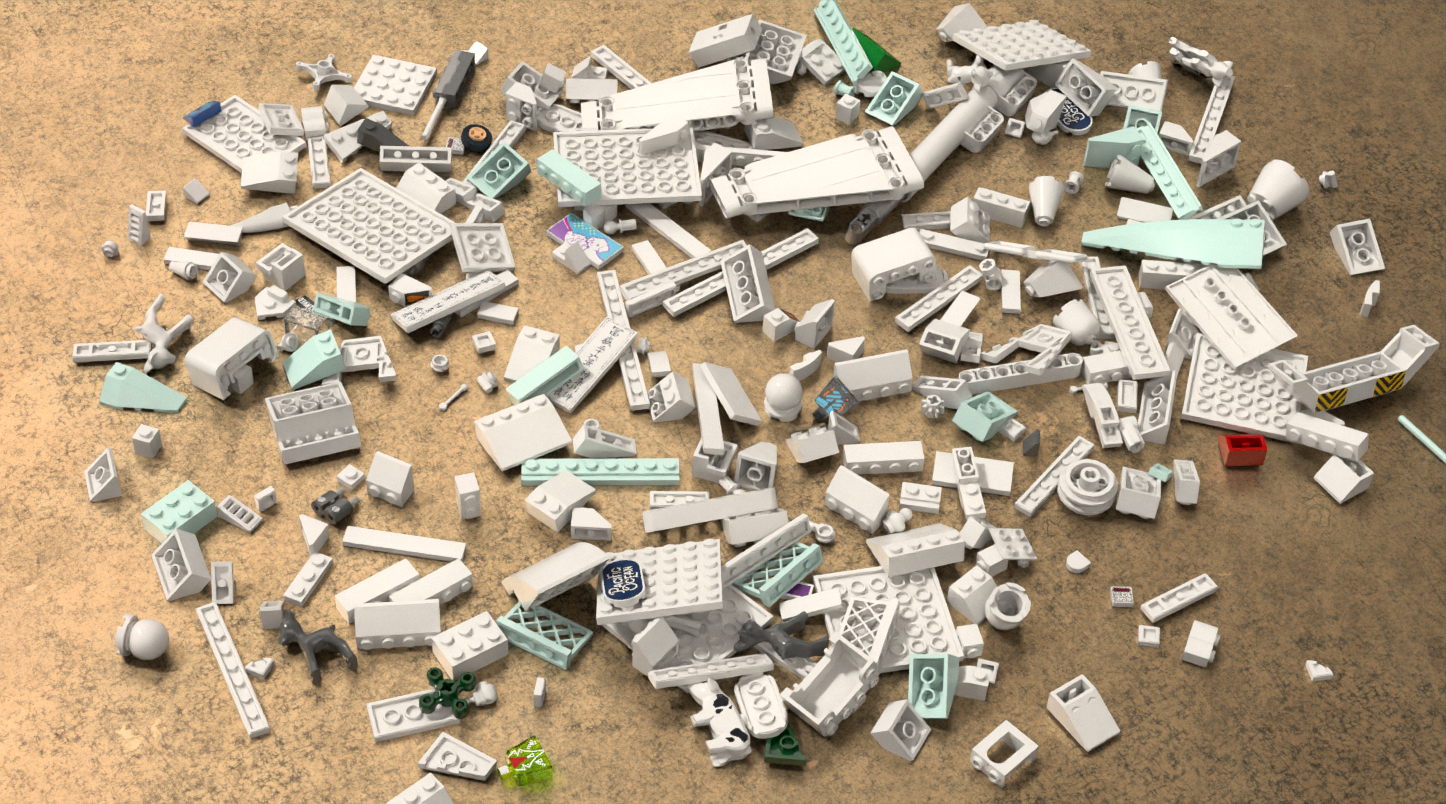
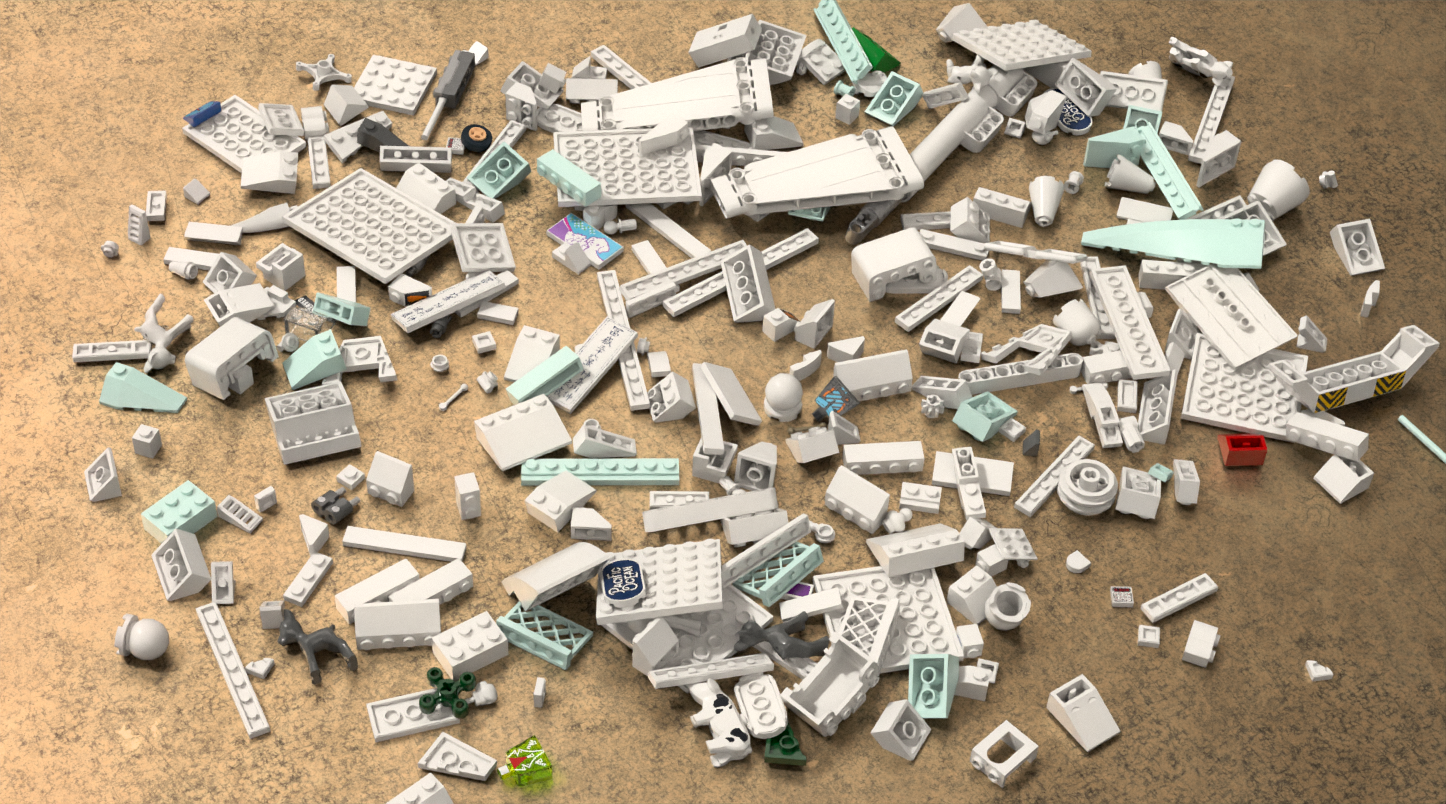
(242, 302): none -> white slope
(1310, 336): none -> white slope

